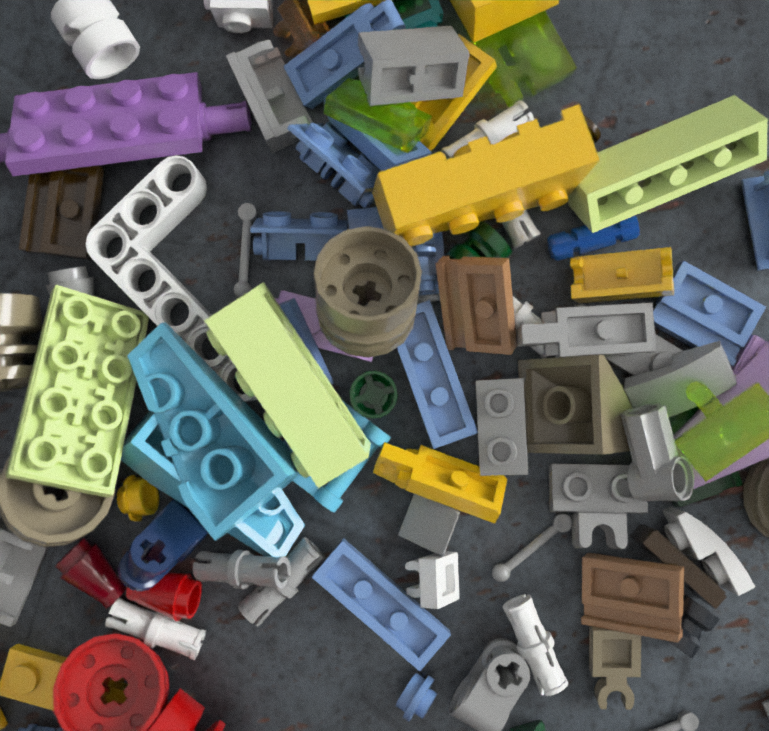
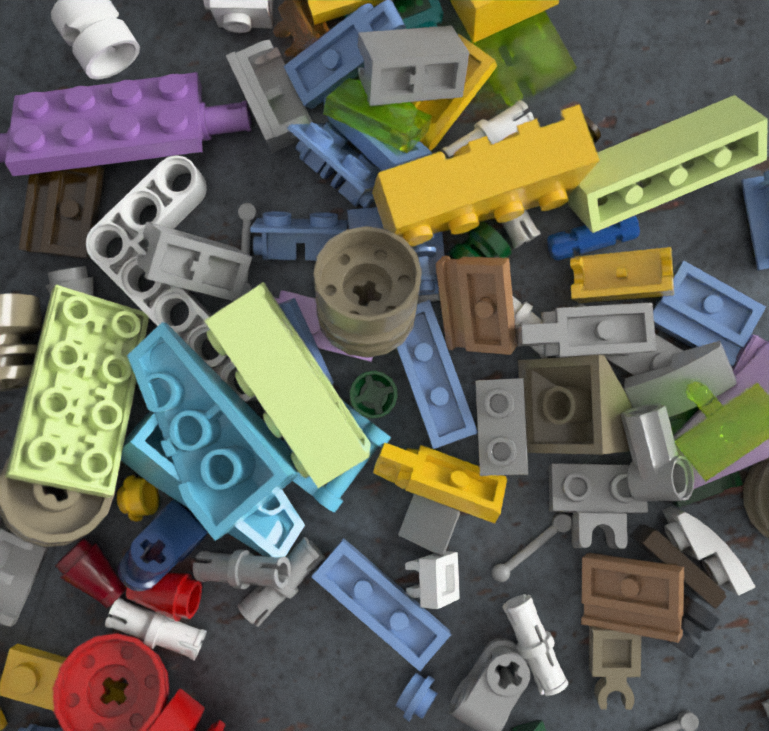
(193, 262): none -> light grey hinge

